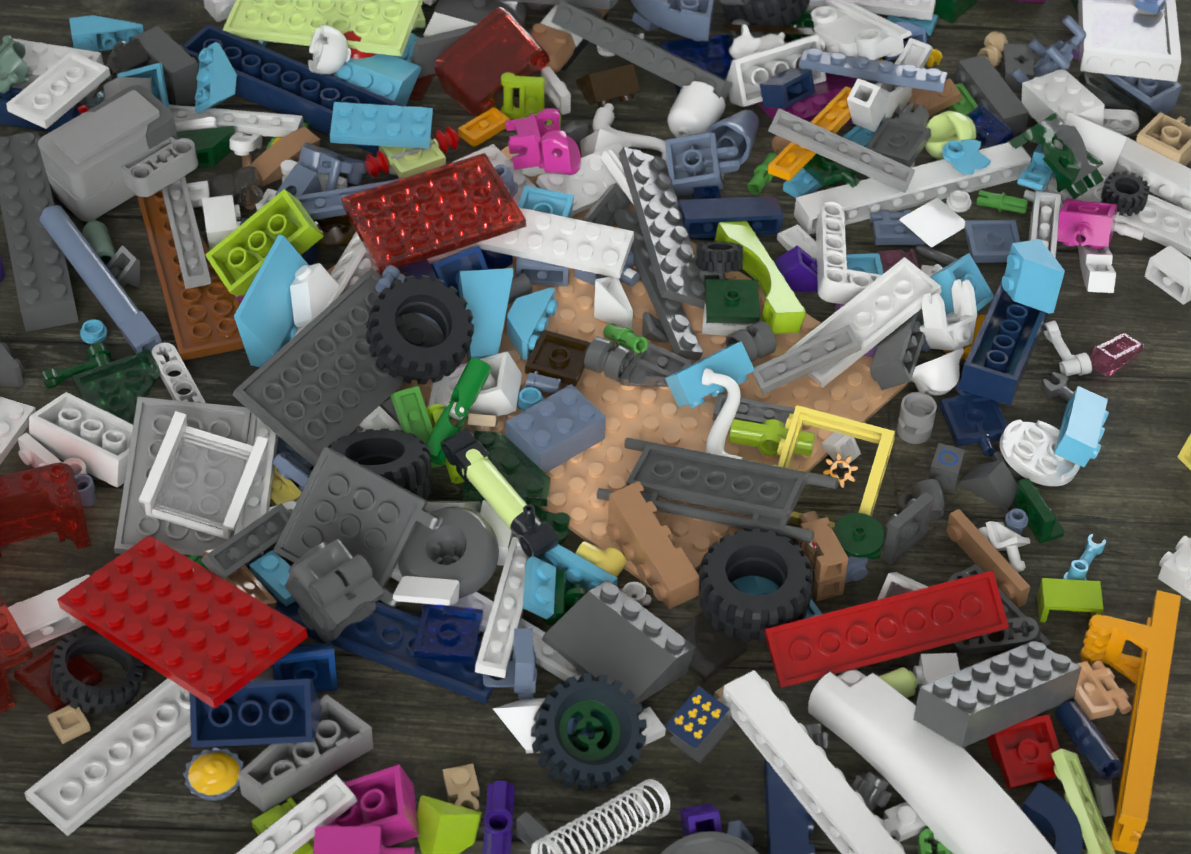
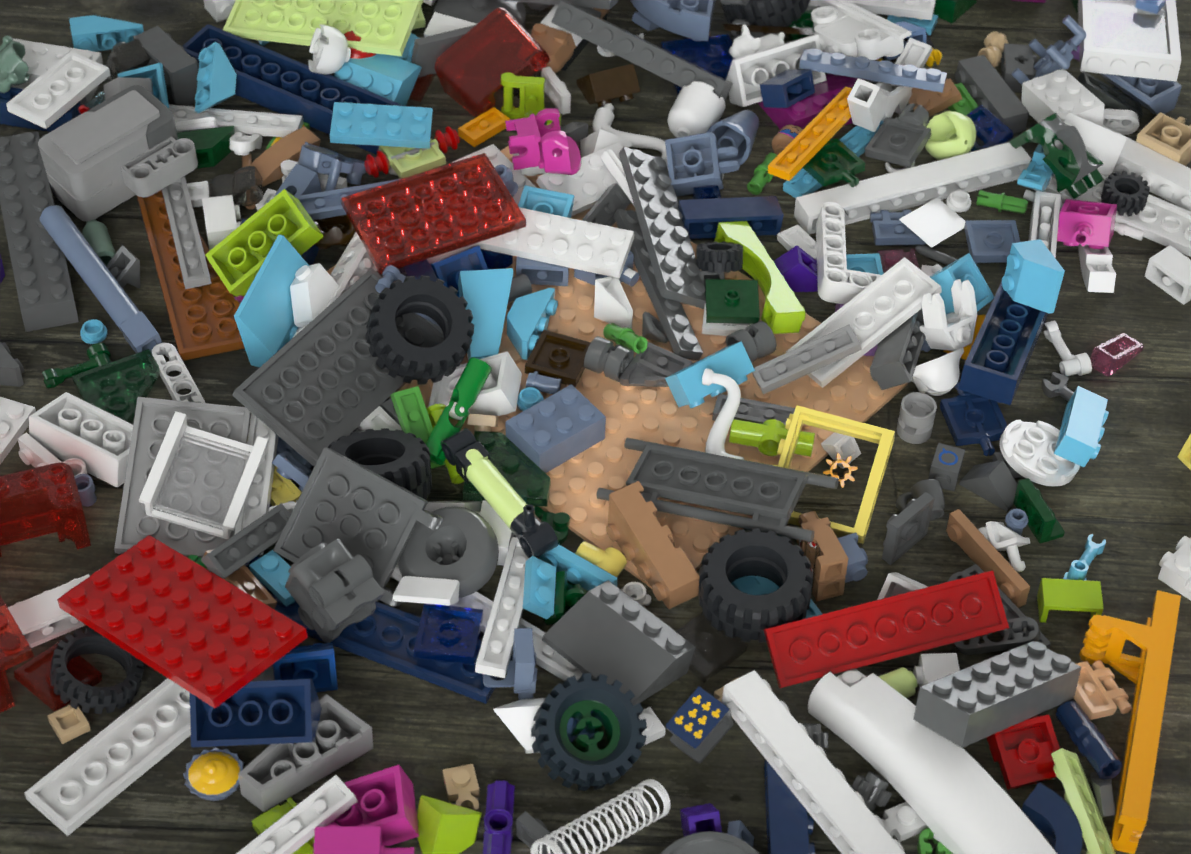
(841, 150): light grey plate -> none
(860, 535): dark green piece -> none
(965, 156): medium azure plate -> none

